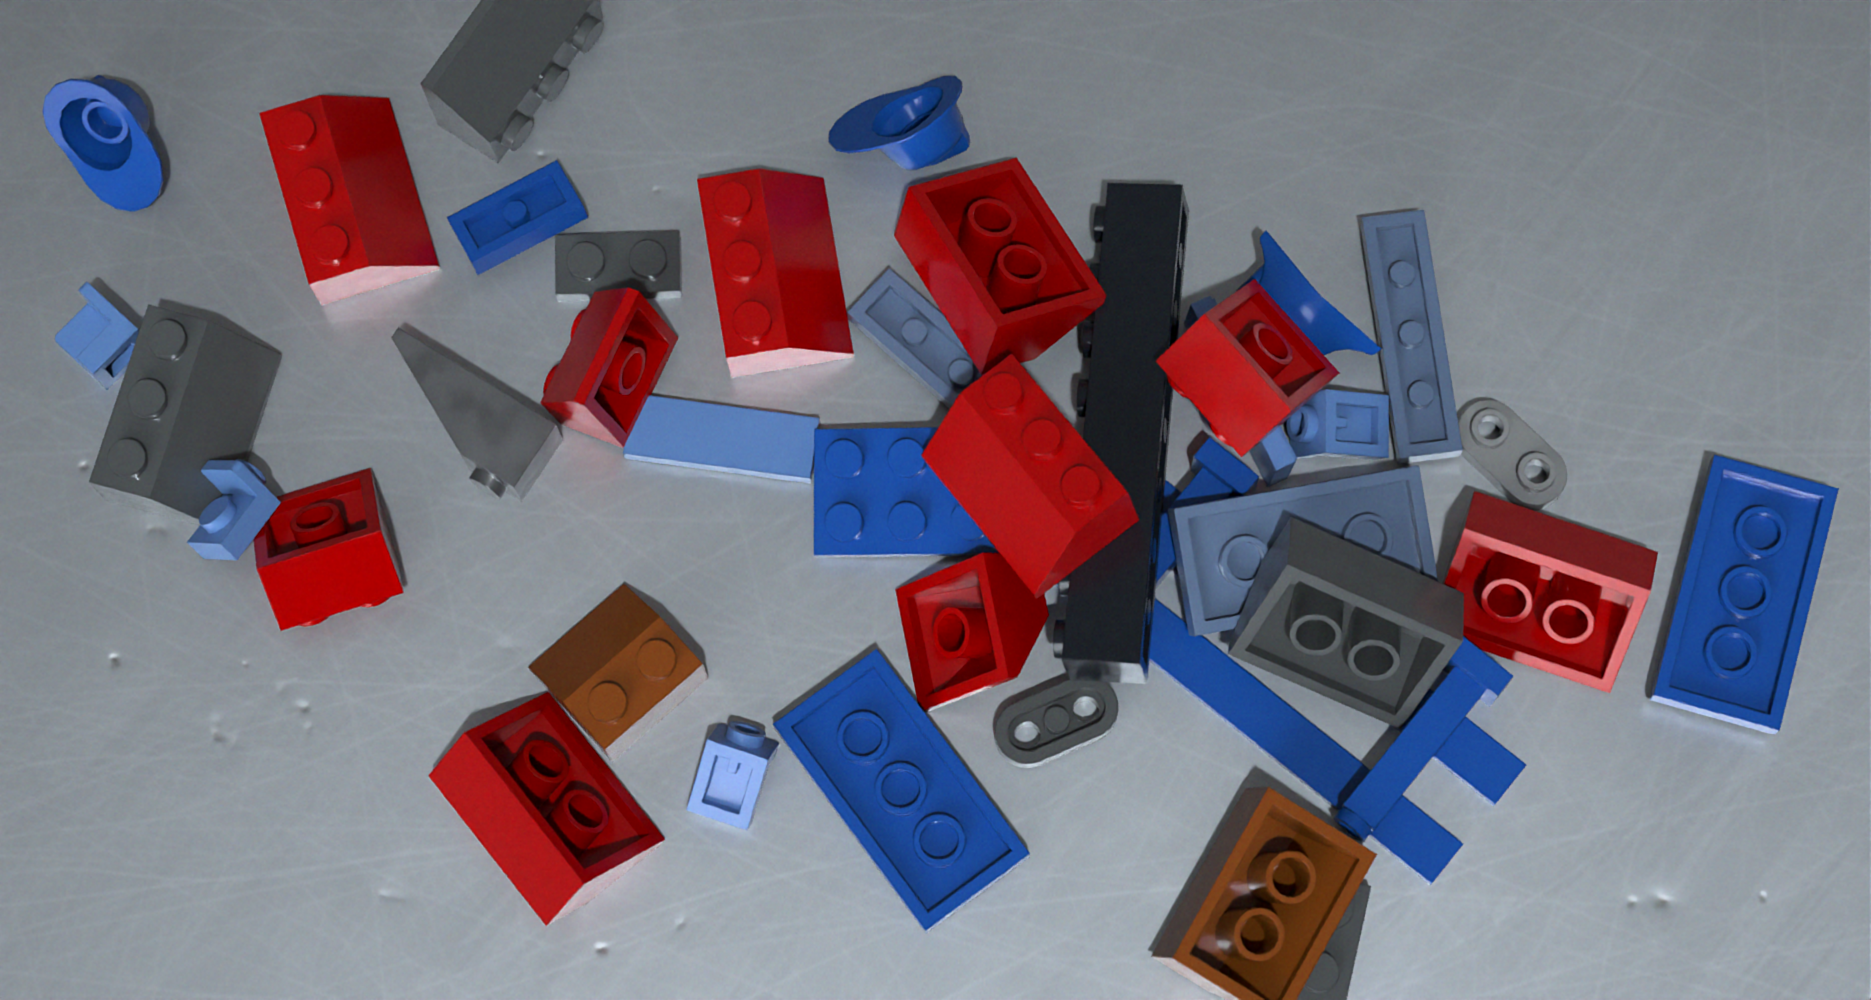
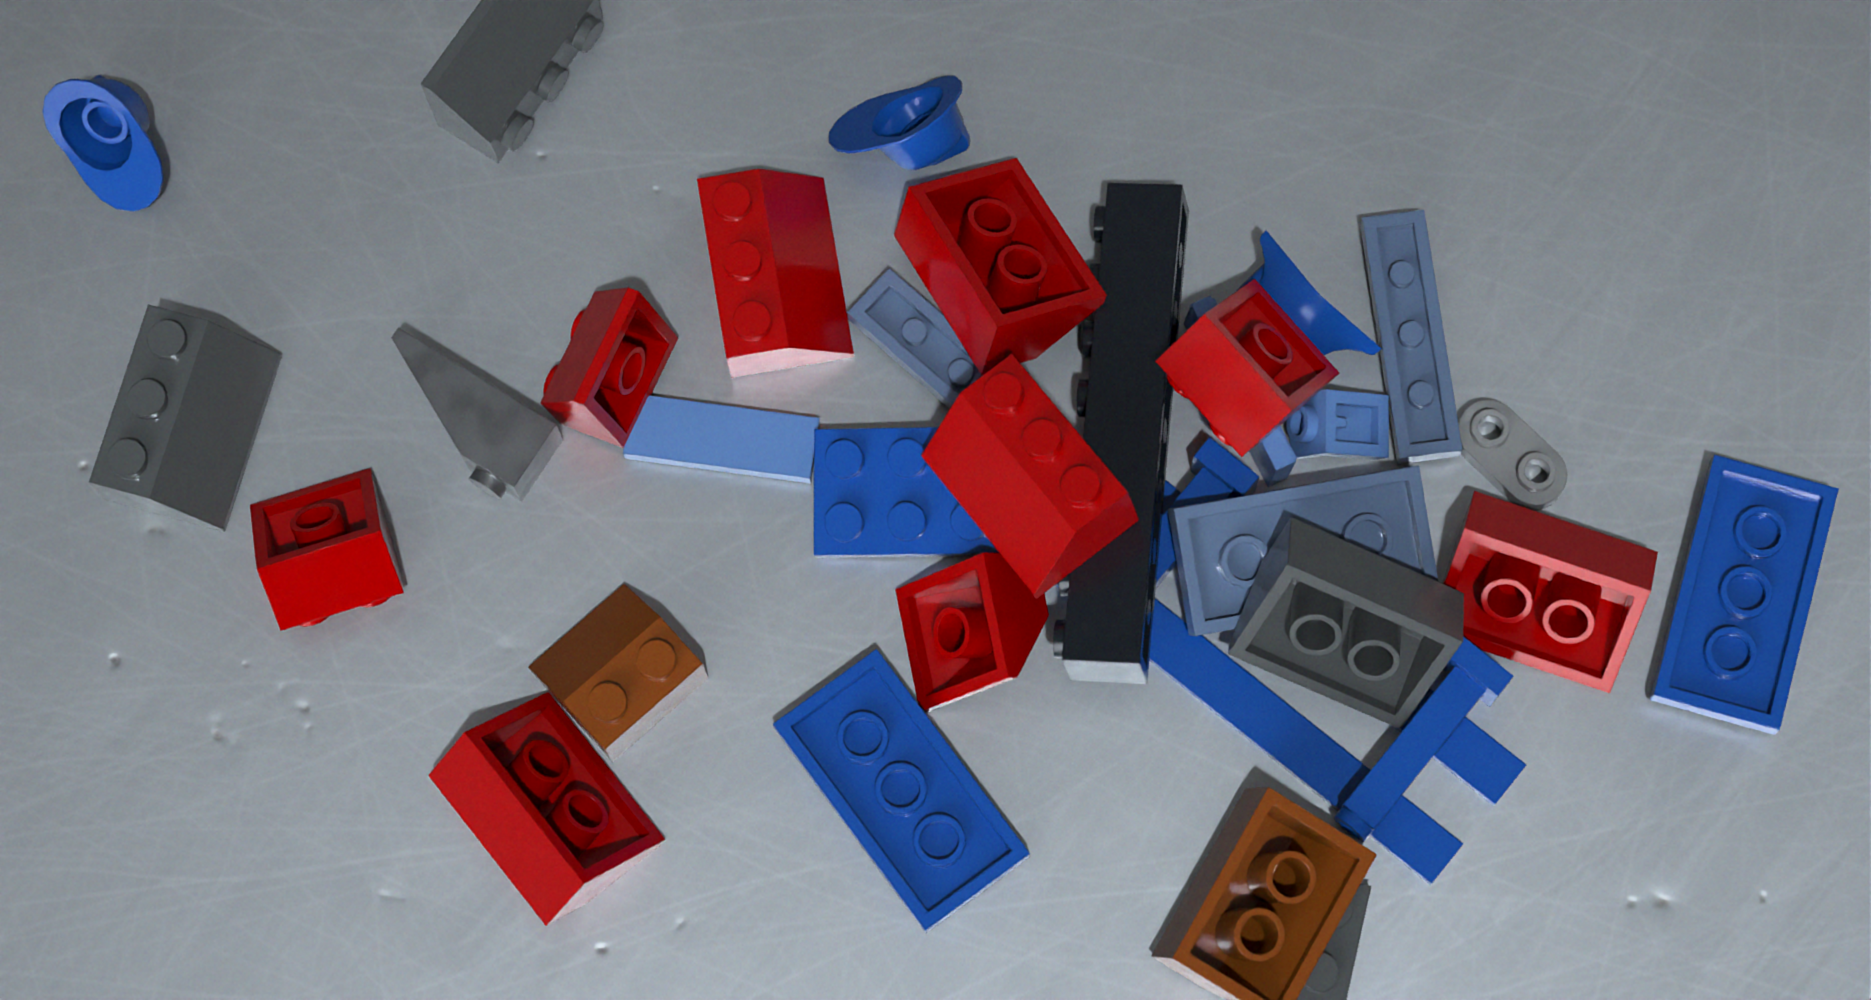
(99, 338): medium blue panel -> none
(238, 515): medium blue bracket -> none
(349, 194): red slope -> none
(517, 217): blue plate -> none
(618, 260): dark grey plate -> none
(732, 773): bracket -> none
(1055, 721): dark grey plate -> none

